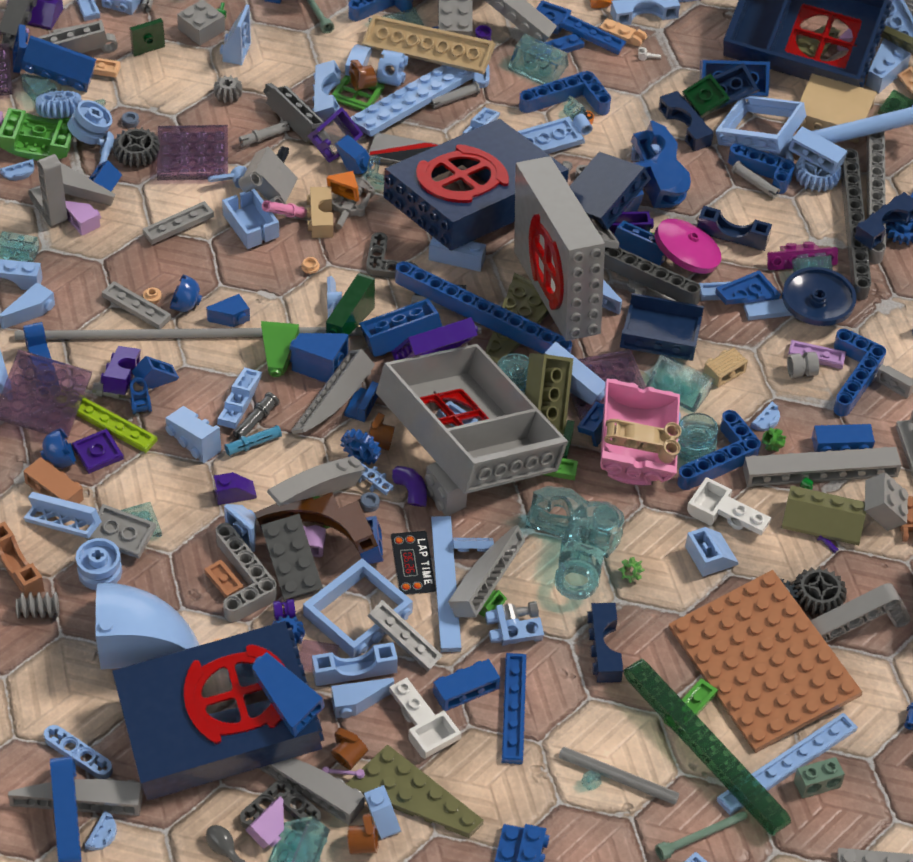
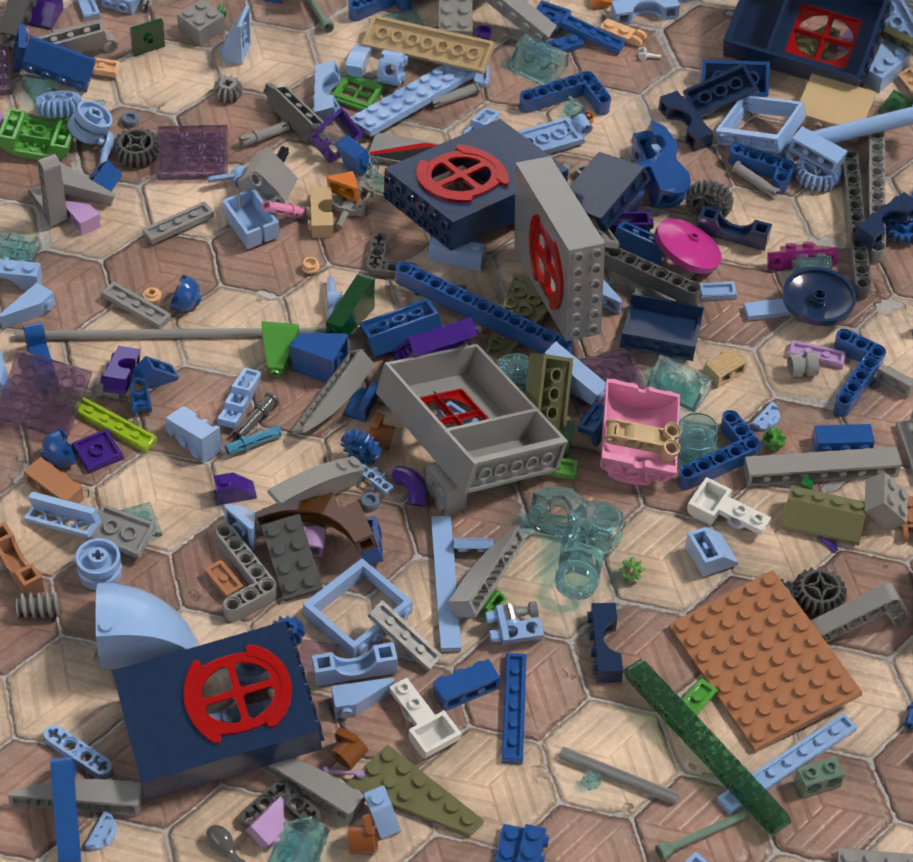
(18, 171): light blue tile -> none
(229, 312): blue slope -> none
(288, 606): dark purple wheel -> none
(288, 694): blue slope -> none
(361, 76): dark orange piece -> none
(413, 562): black sticker -> none
(706, 95): dark green plate -> none
(710, 195): none -> dark grey gear
(747, 289): blue wing -> none

